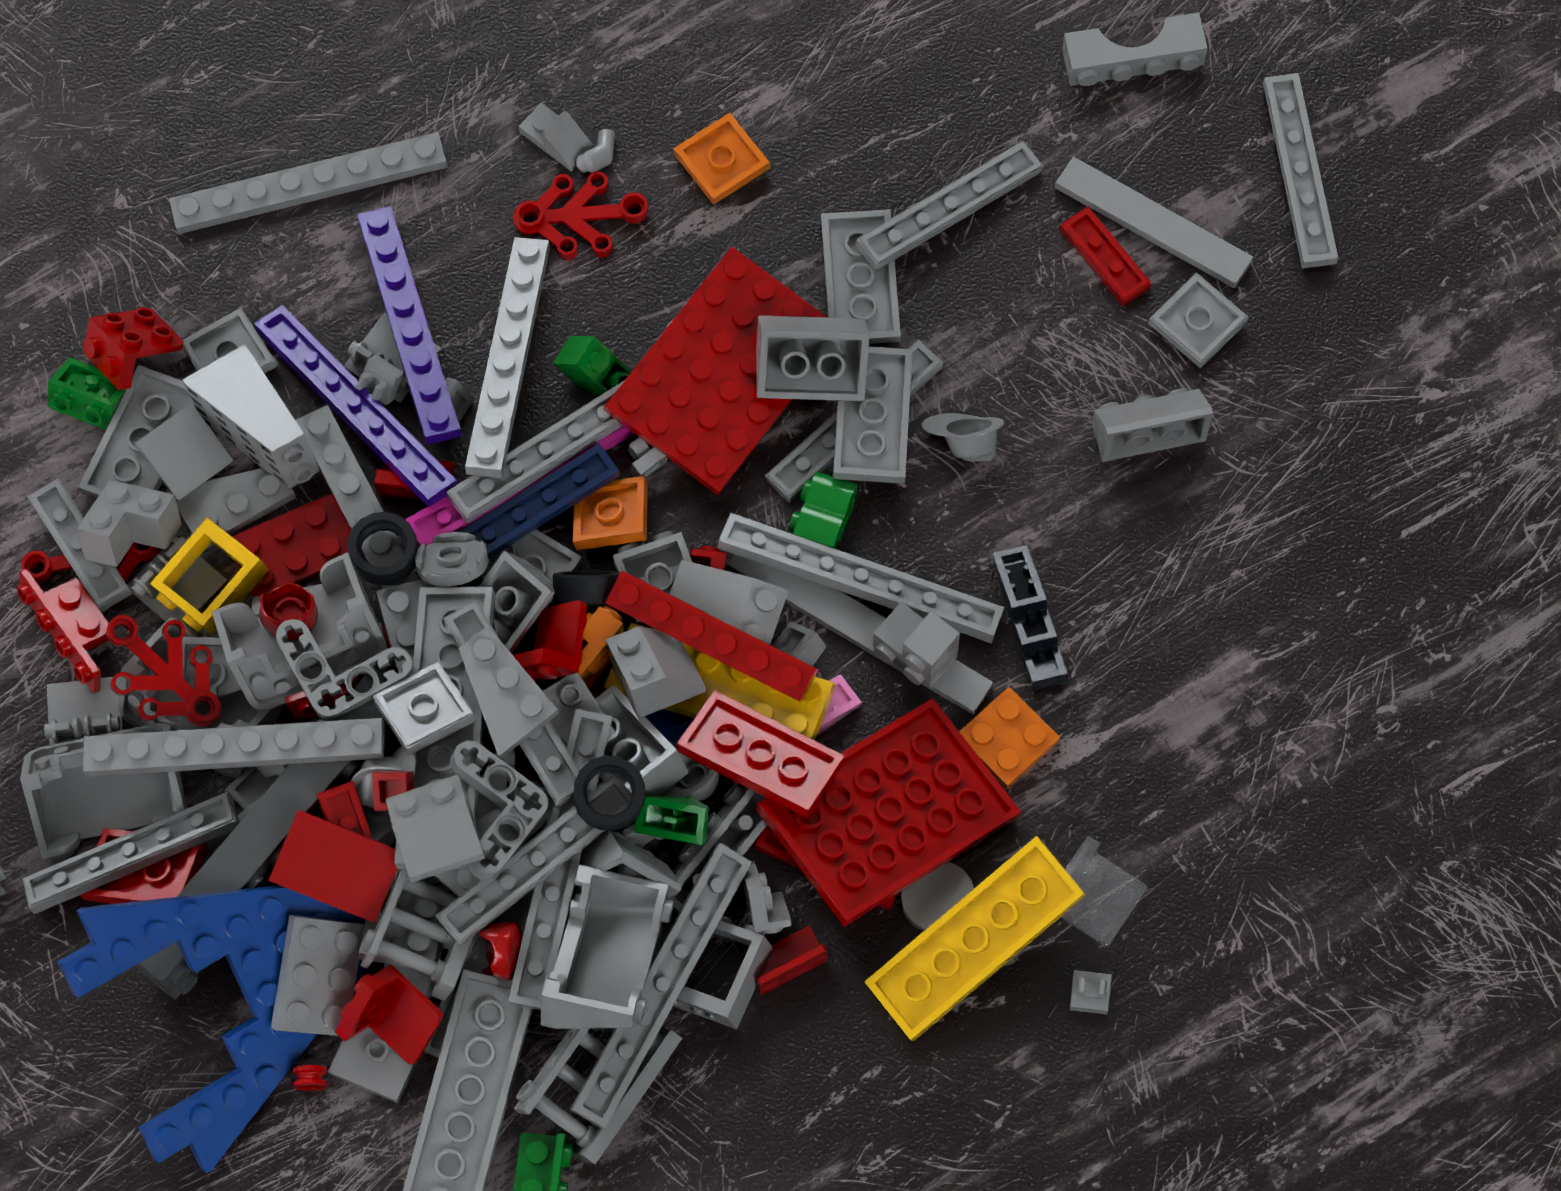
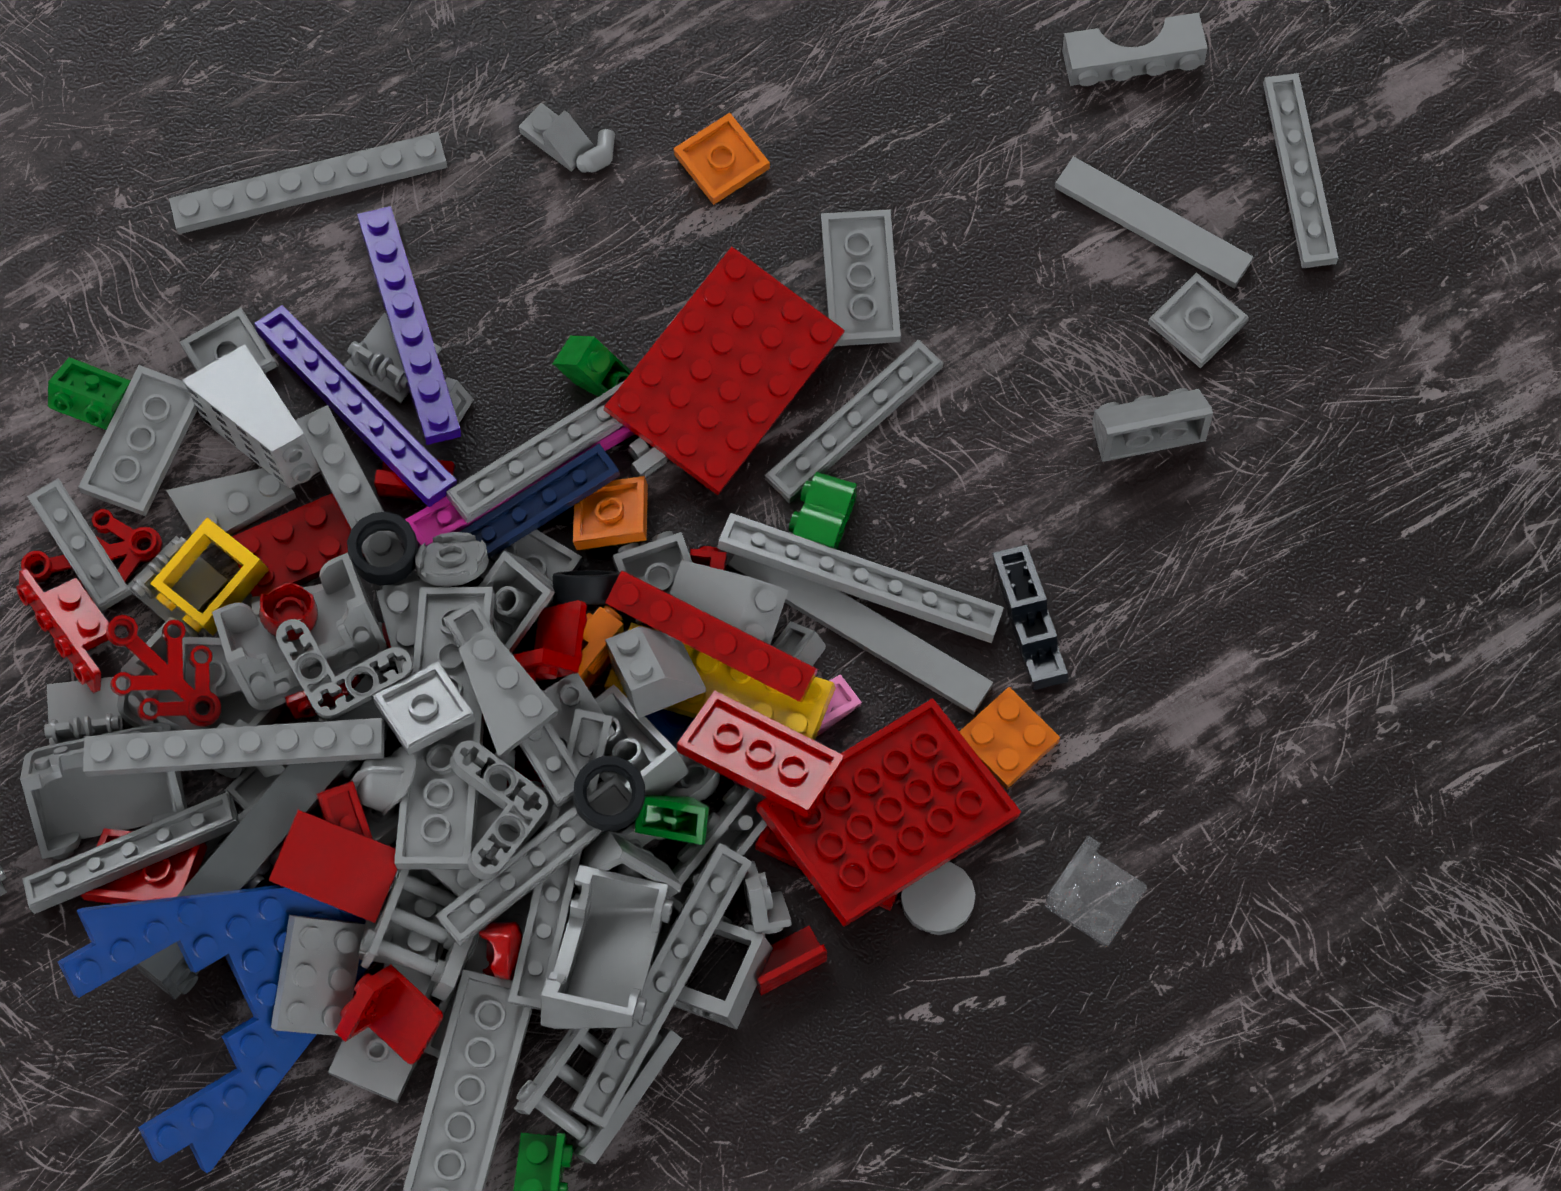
(121, 337): red bracket -> none
(126, 516): light grey brick -> none
(184, 452): light grey slope -> none
(310, 1077): red bush -> none
(380, 379): light grey tile -> none
(390, 784): red tile -> none
(435, 828): light grey slope -> none
(507, 358): light grey plate -> none
(576, 213): red plant -> none
(811, 358): light grey slope -> none
(875, 431): light grey plate -> none
(917, 644): light grey brick -> none
(949, 205): light grey tile -> none
(967, 435): light grey piece -> none
(975, 938): yellow plate -> none
(1090, 992): light grey tile -> none
(1105, 256): red tile -> none

